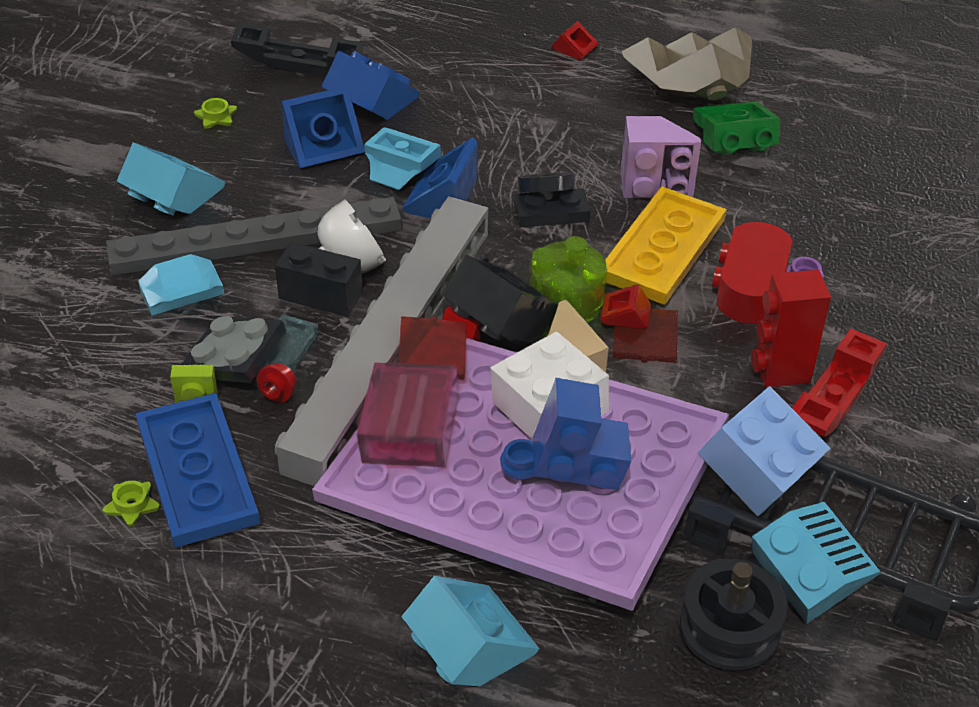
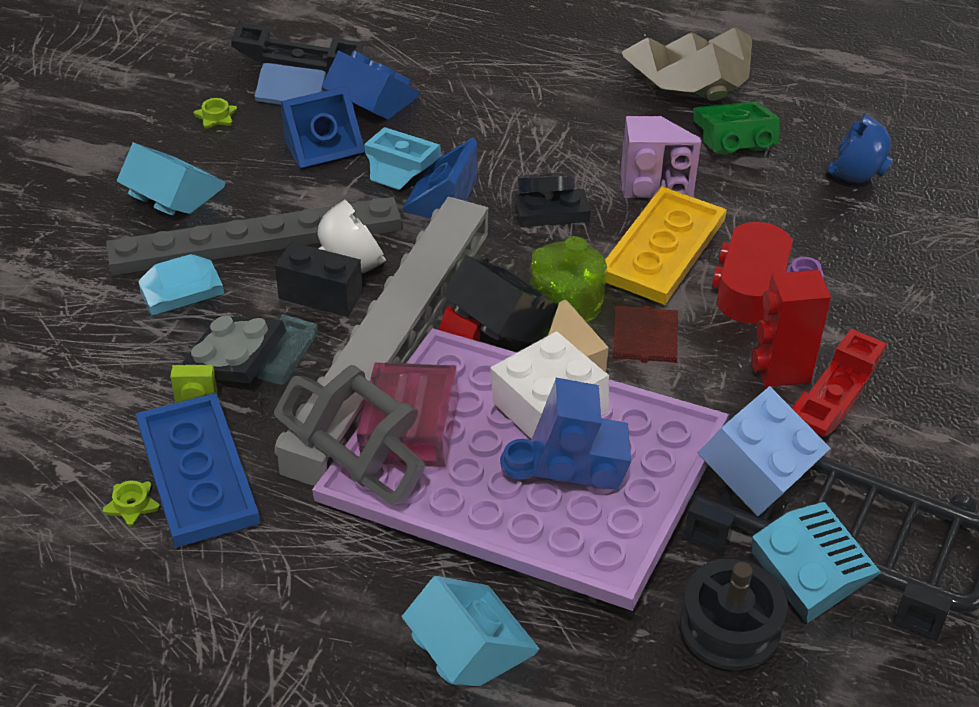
(276, 382): red plate -> none
(287, 82): none -> medium blue slope
(383, 439): none -> dark grey bar
(433, 342): clear red piece -> none
(575, 42): red slope -> none
(626, 308): red slope -> none
(862, 152): none -> blue cylinder

